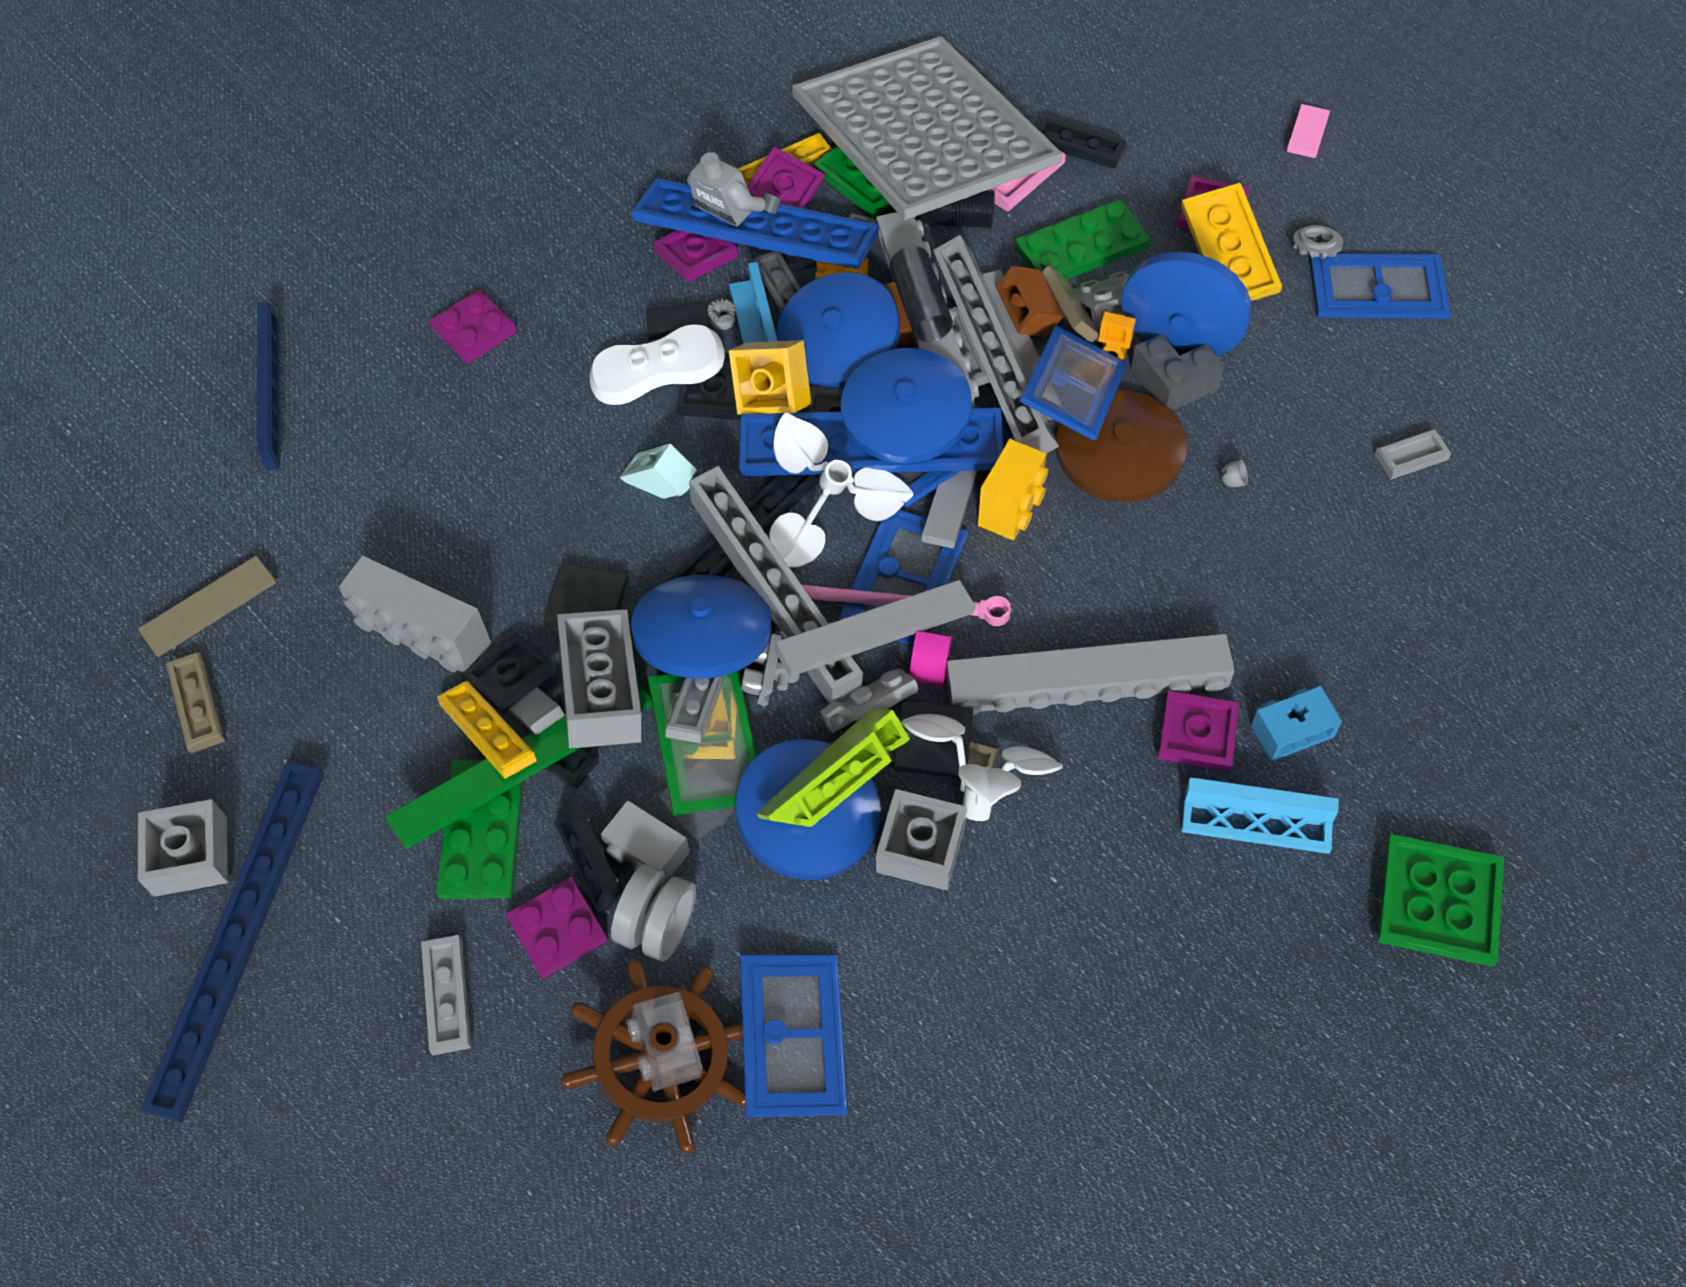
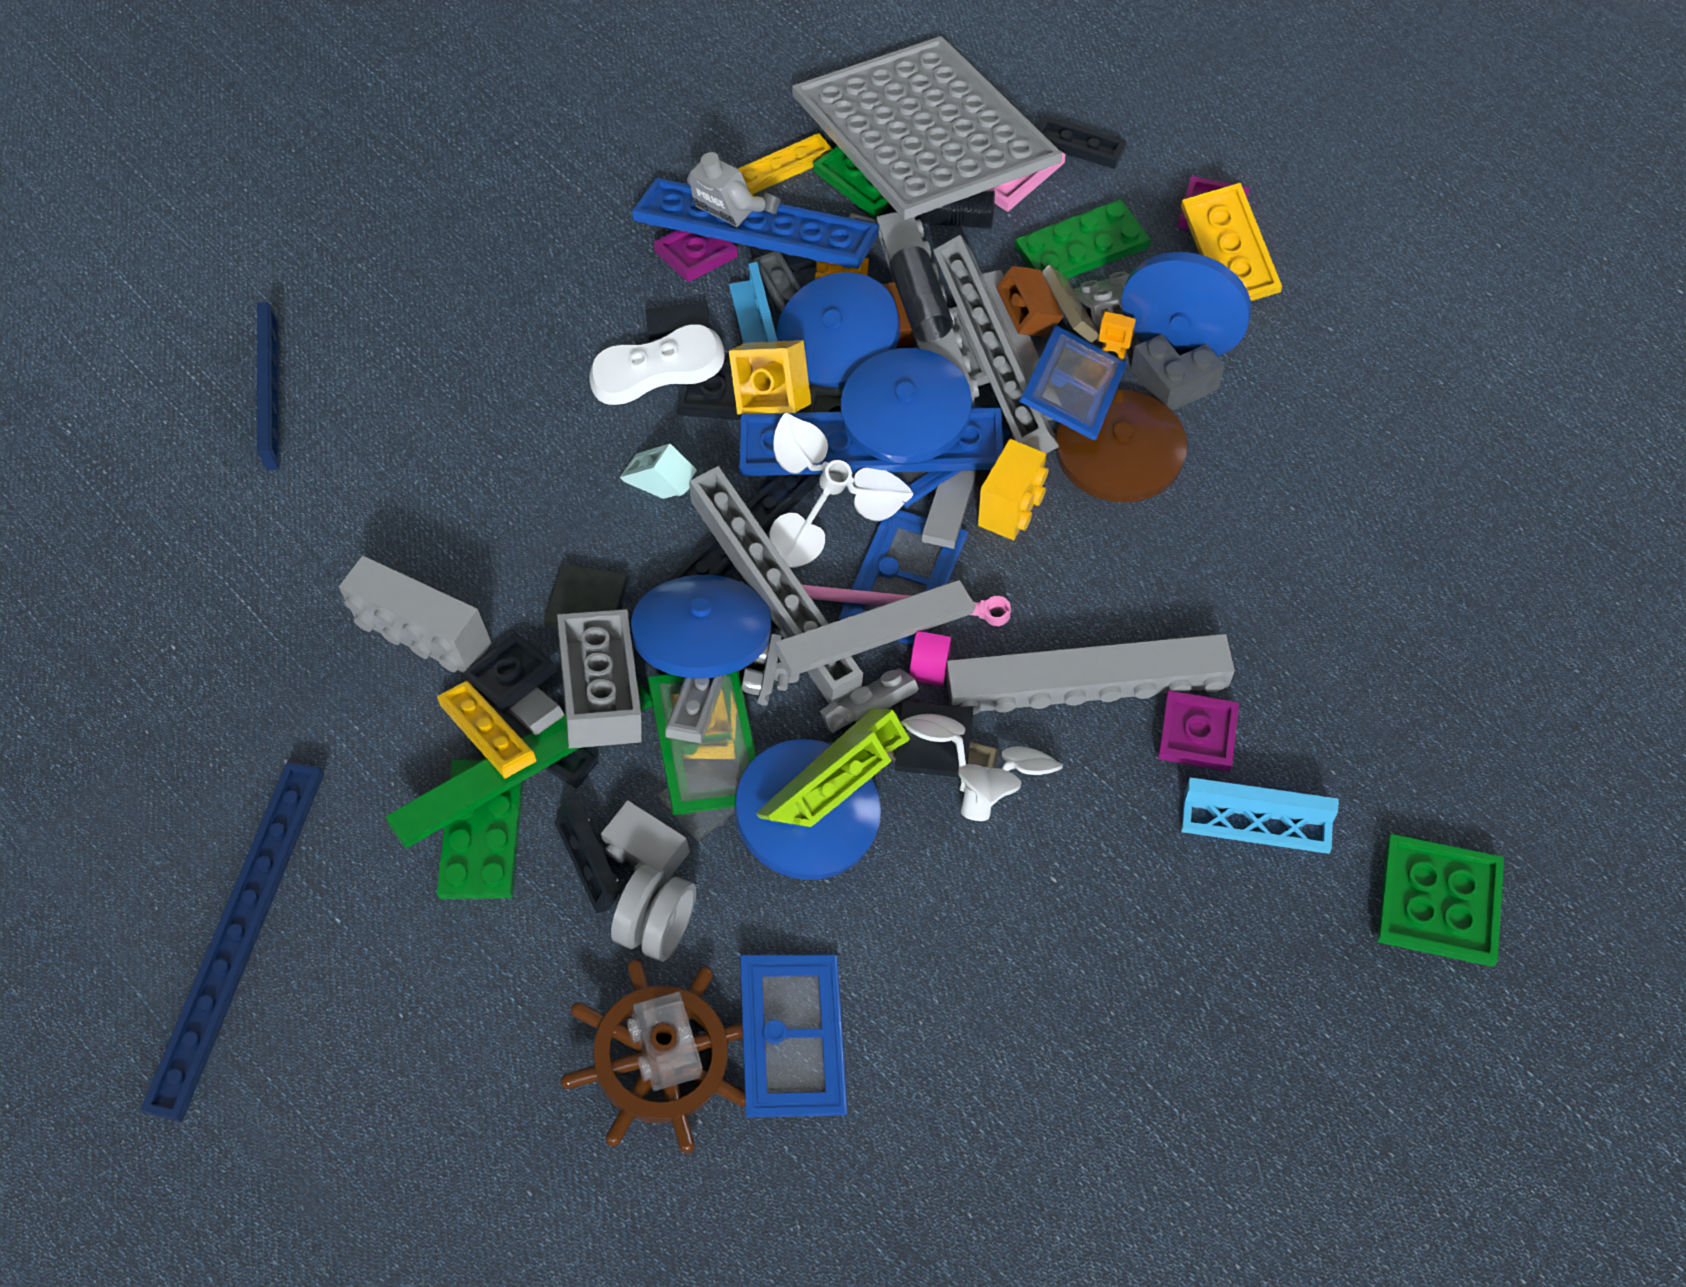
(182, 848): light grey brick -> none
(195, 702): dark tan tile -> none
(206, 606): dark tan tile -> none
(445, 995): light grey plate -> none
(473, 326): magenta plate -> none
(556, 927): magenta plate -> none
(716, 309): light grey bush -> none
(786, 179): magenta plate -> none
(921, 839): light grey brick -> none
(1235, 474): light grey hinge -> none
(1295, 722): dark azure brick -> none
(1306, 241): light grey gear -> none
(1308, 131): bright pink tile -> none
(1380, 286): blue door -> none
(1412, 454): light grey tile -> none

